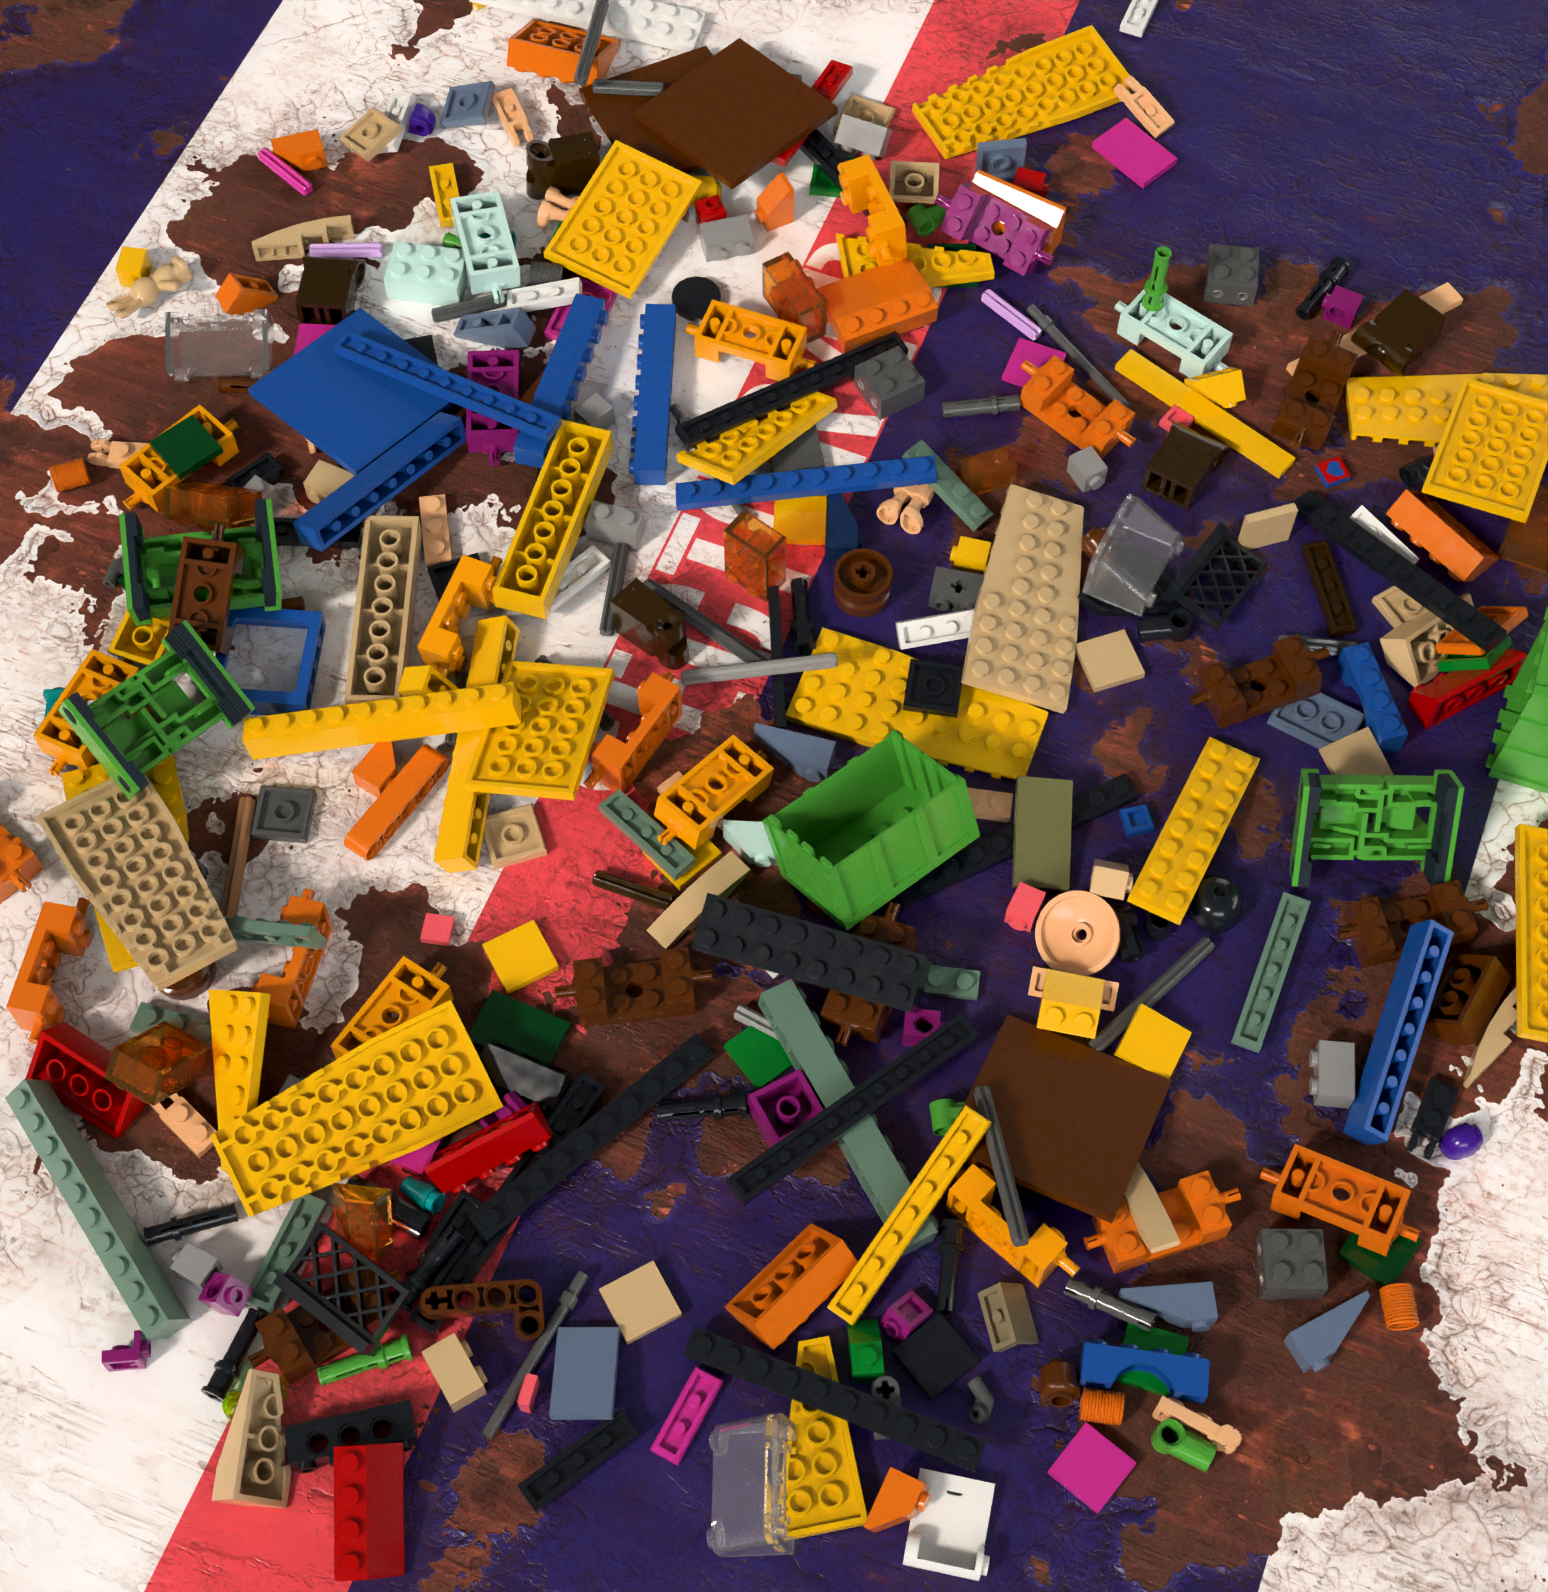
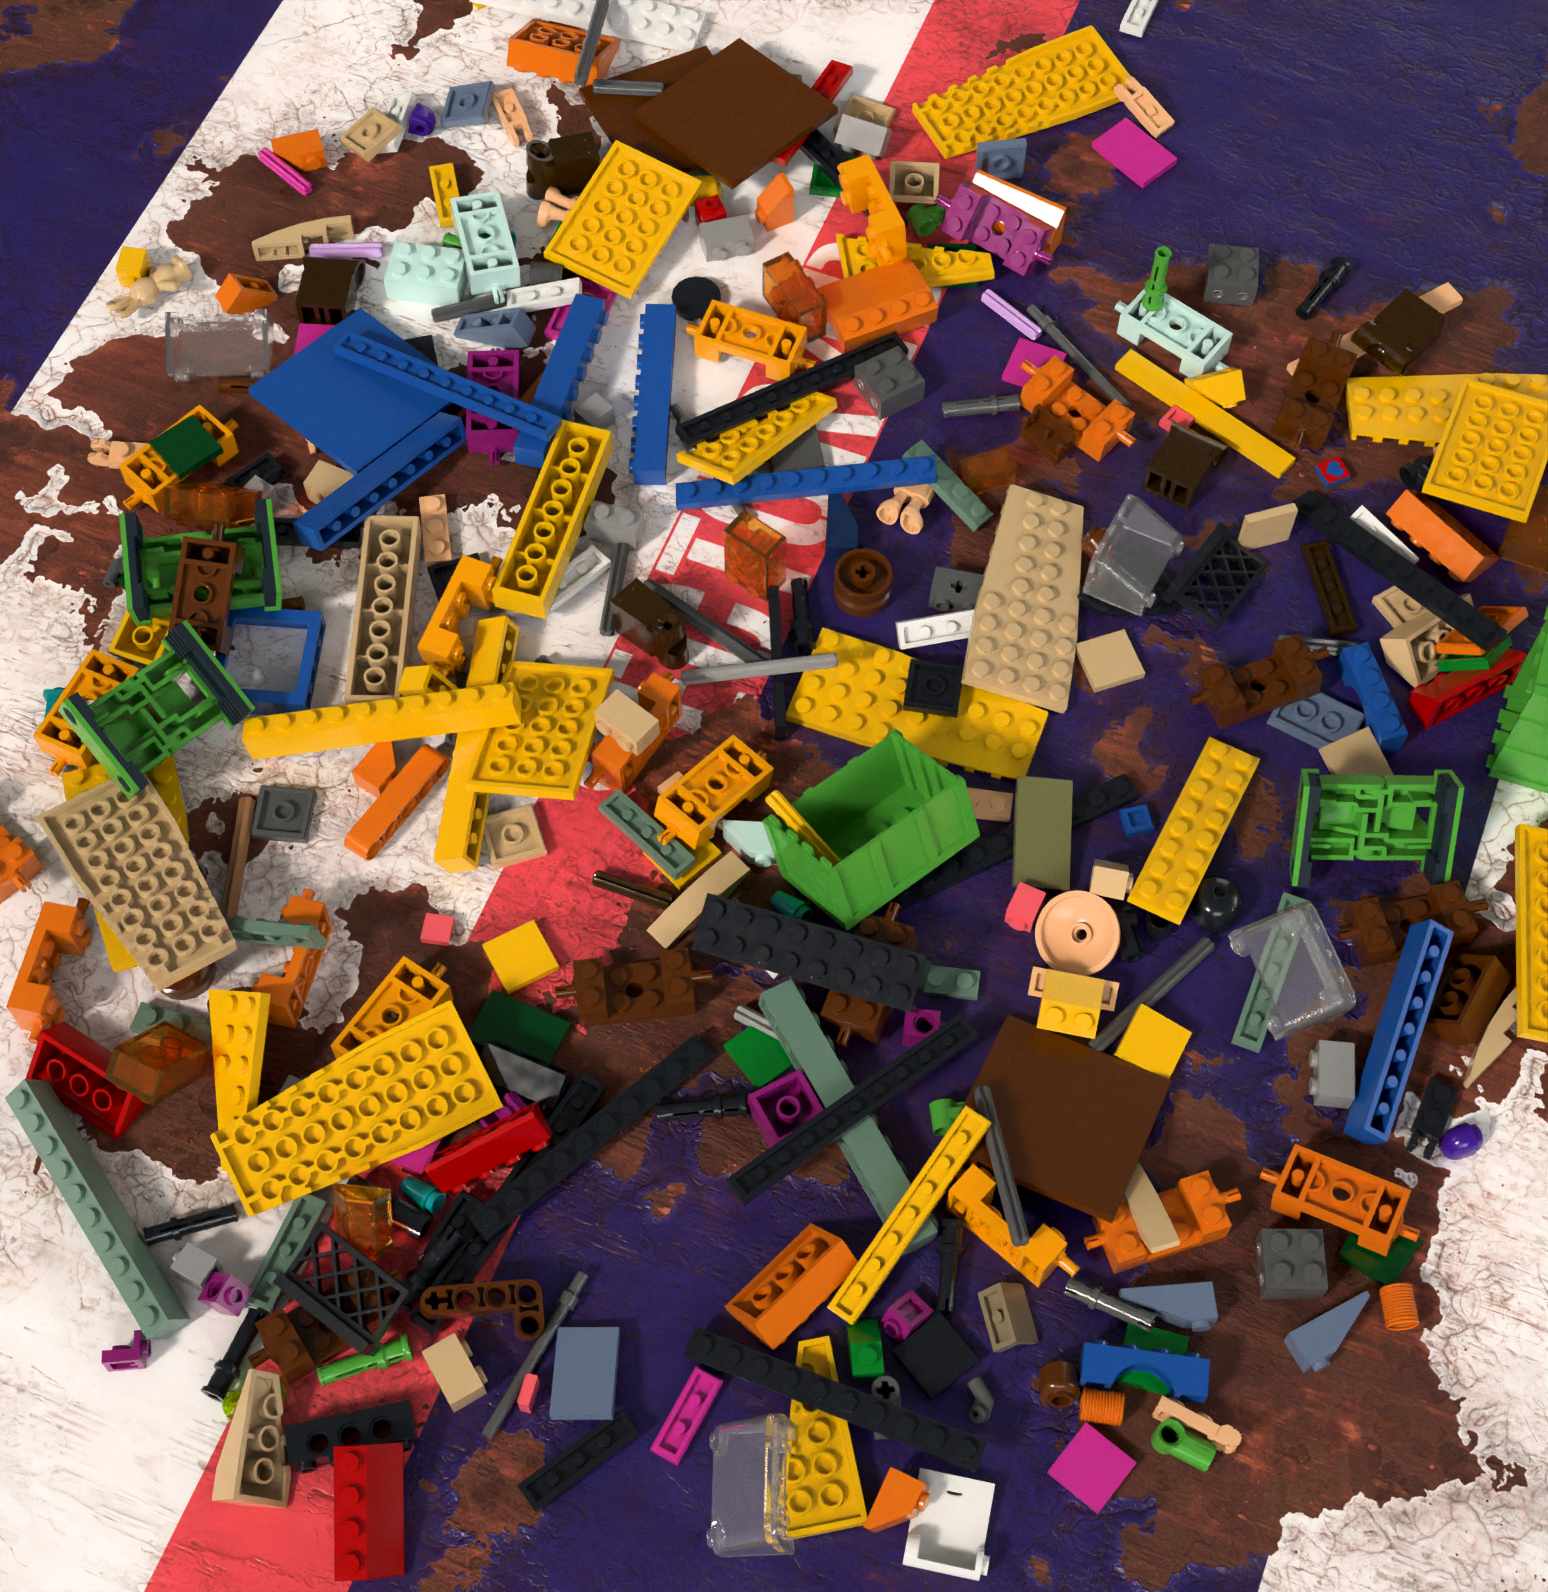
(69, 475): orange piece -> none
(187, 1124): light nougat hinge -> none
(626, 723): none -> tan brick
(640, 1302): tan tile -> none
(791, 906): none -> teal cone
(800, 826): none -> yellow axle
(801, 519): yellow tile -> none
(802, 753): sand blue slope -> none
(971, 555): yellow brick -> none
(1031, 181): red brick -> none
(1047, 434): none -> reddish brown hinge
(1087, 469): light grey brick -> none
(1163, 626): black piece -> none
(1296, 969): none -> clear windscreen
(1342, 306): magenta brick -> none

